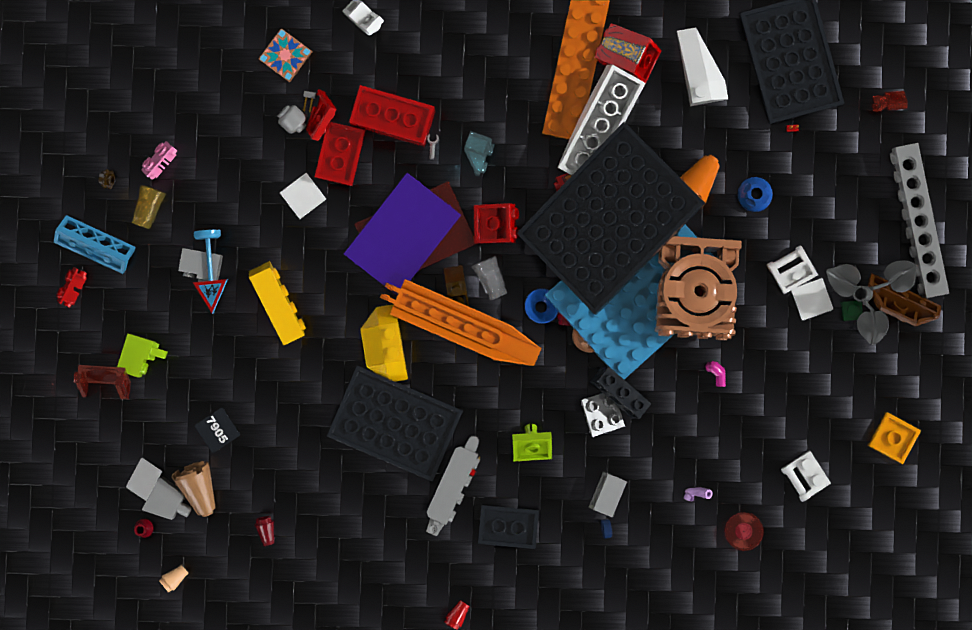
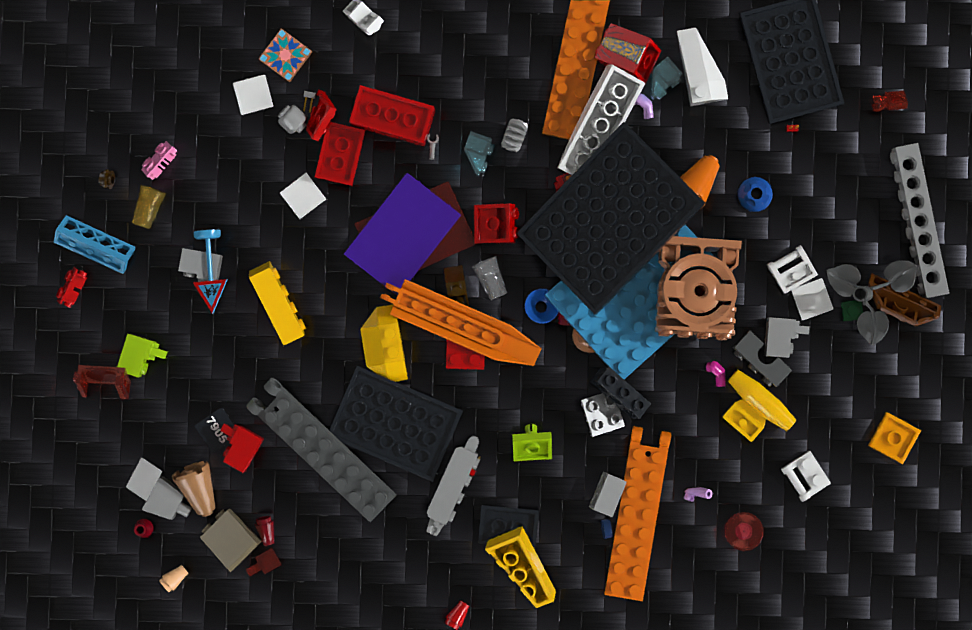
(230, 539): none -> dark tan slope
(243, 448): none -> red hinge
(253, 94): none -> white sticker
(266, 562): none -> clear red plate
(323, 451): none -> dark grey hinge
(463, 358): none -> red wing
(514, 135): none -> light grey gear
(521, 562): none -> yellow wedge
(637, 517): none -> orange hinge
(646, 104): none -> lavender arm
(662, 77): none -> clear light blue slope
(748, 348): none -> dark grey arch
(755, 407): none -> yellow plate
(779, 336): none -> light grey hinge

